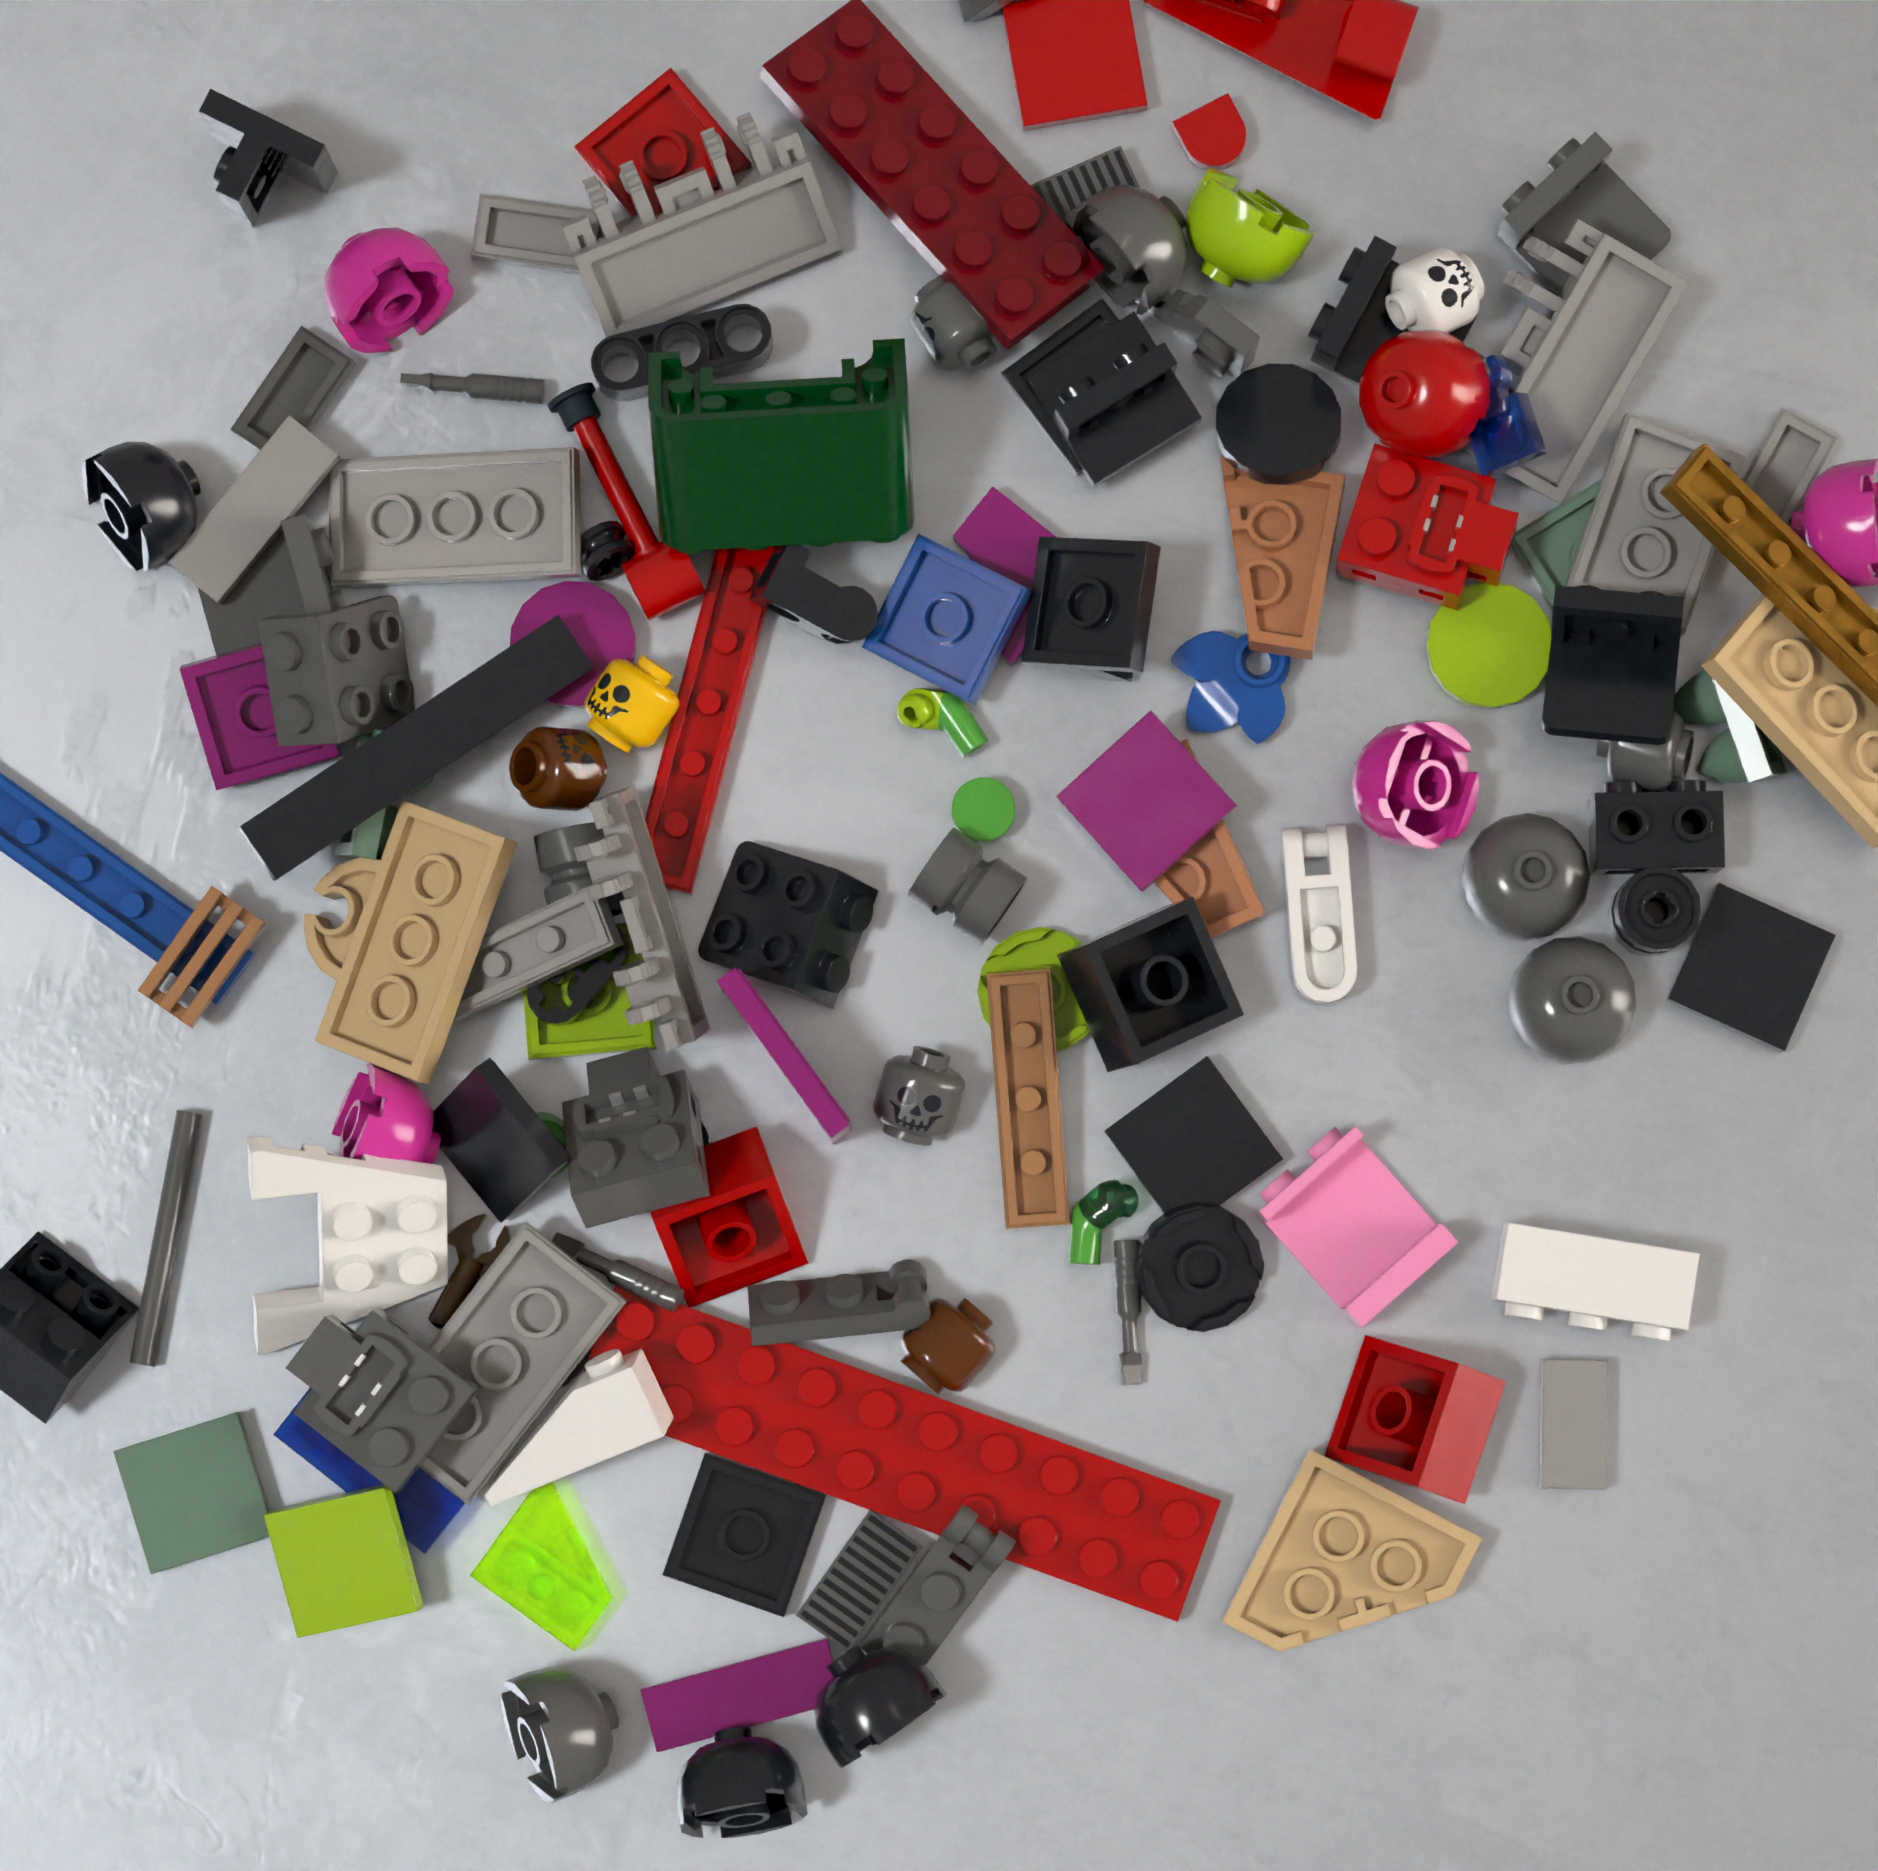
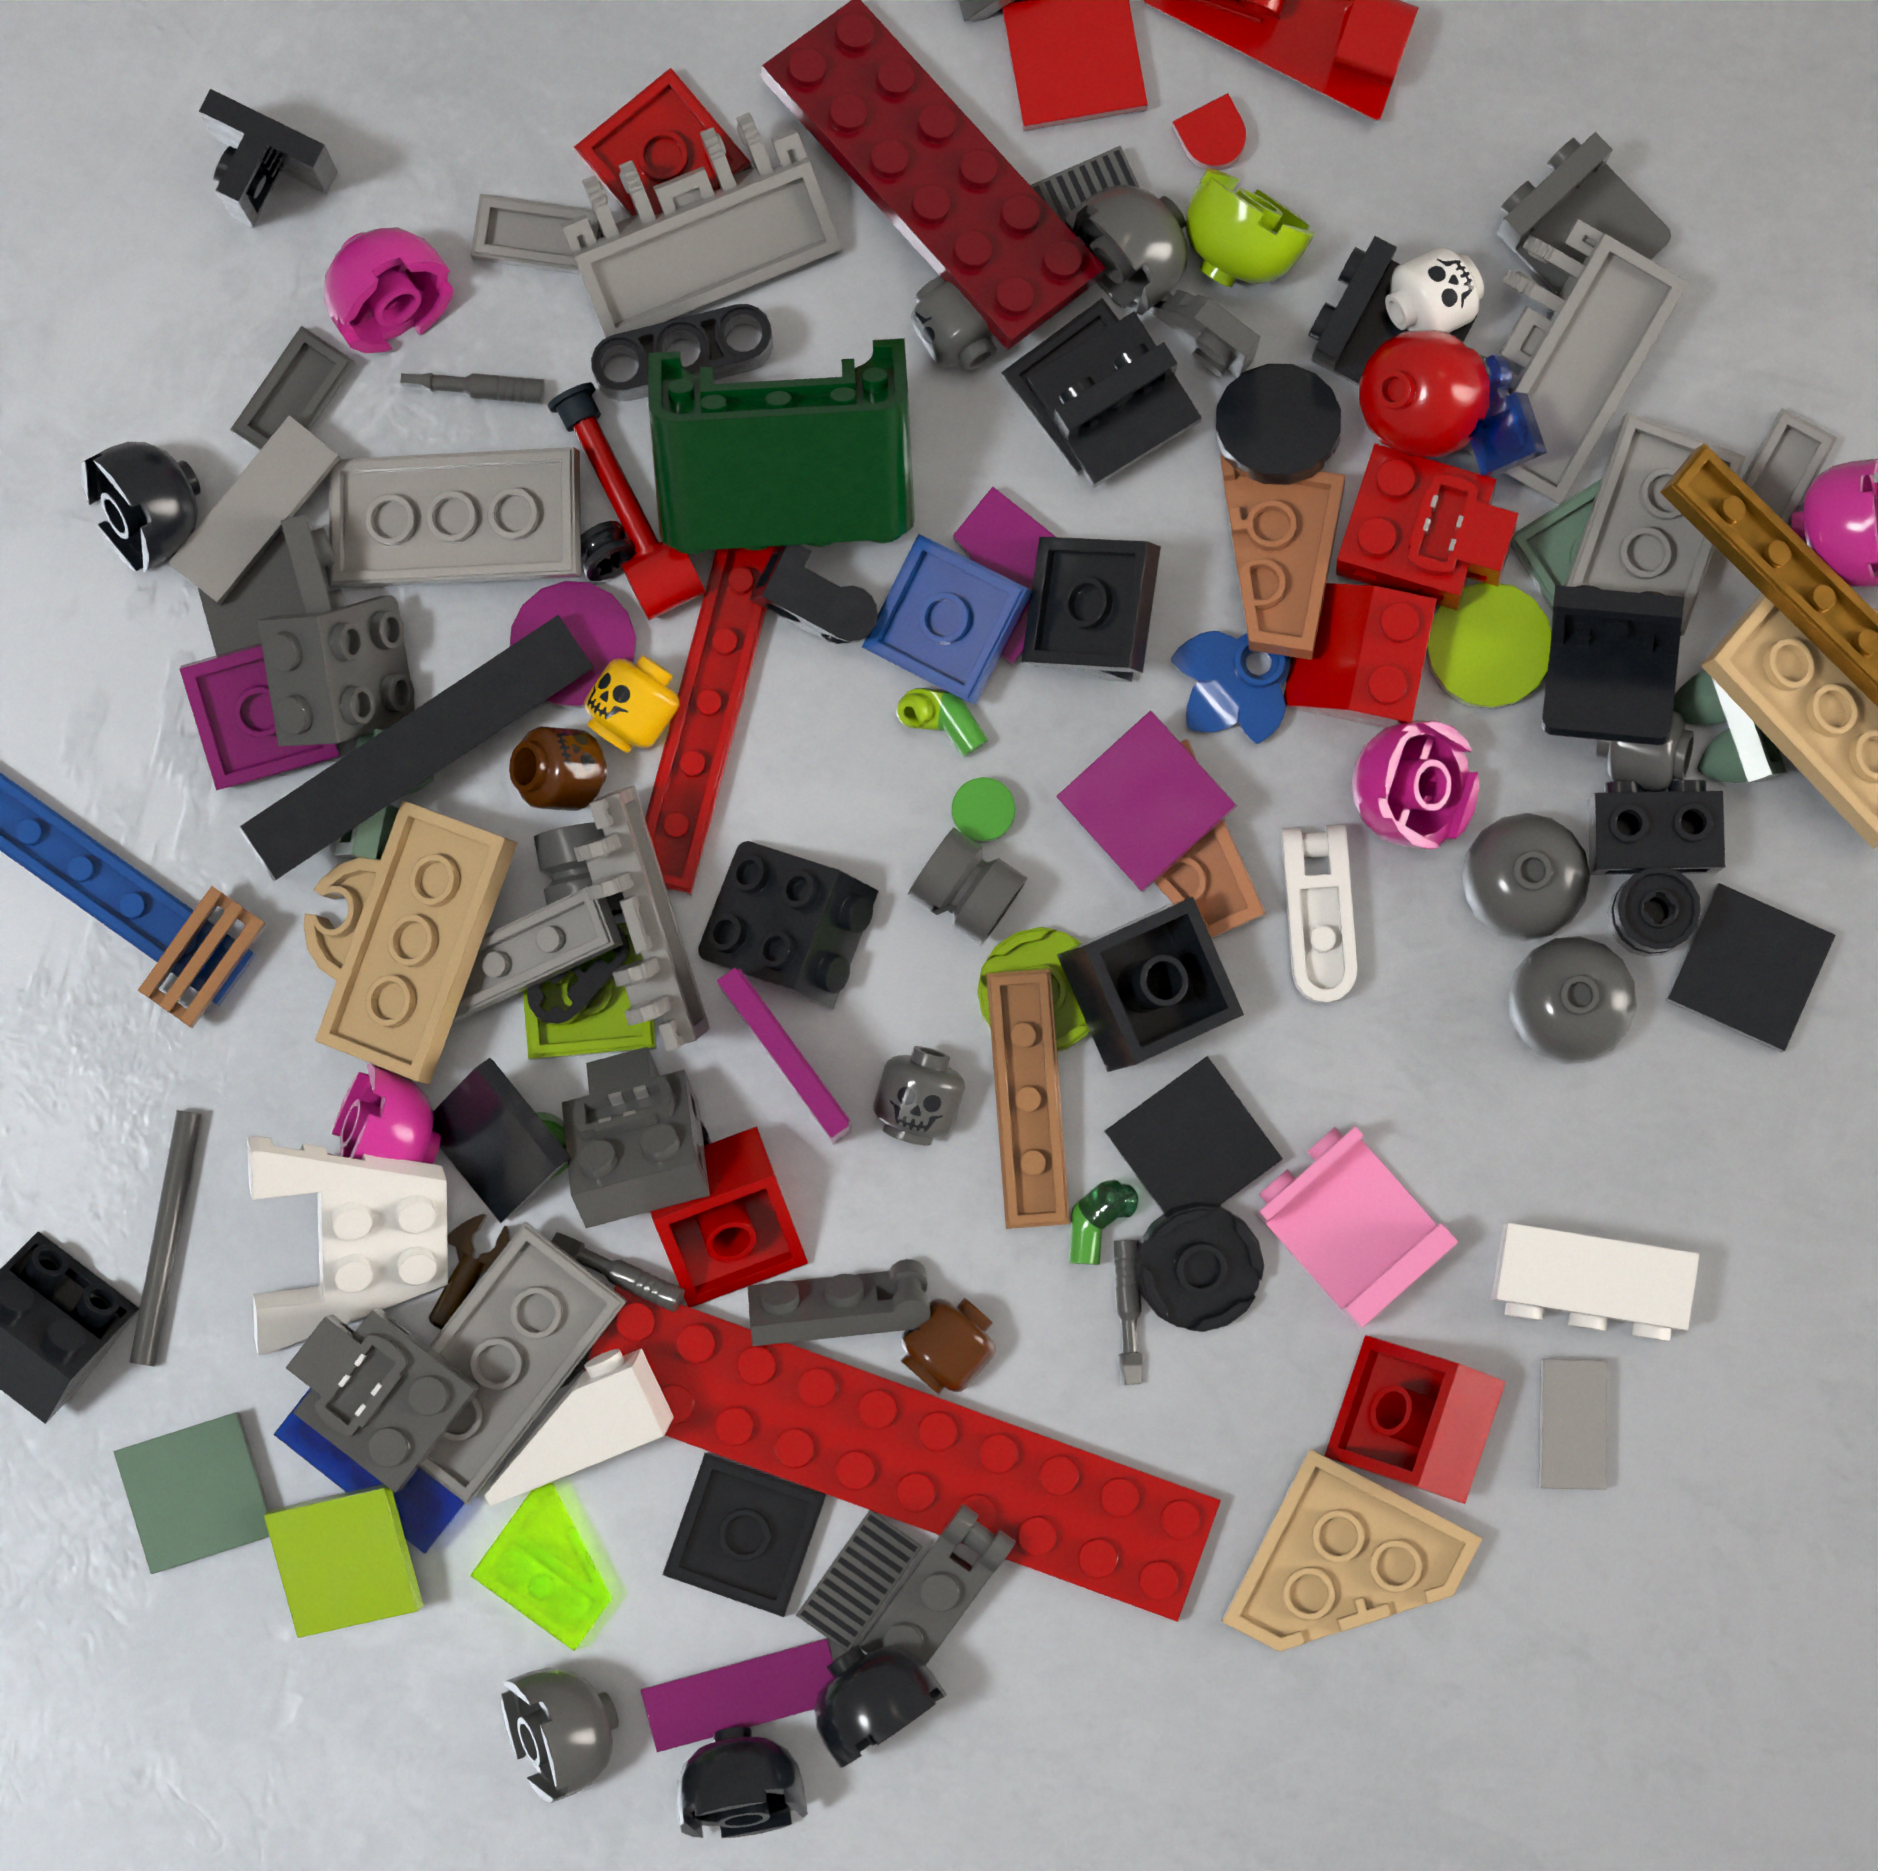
(1364, 656): none -> red slope

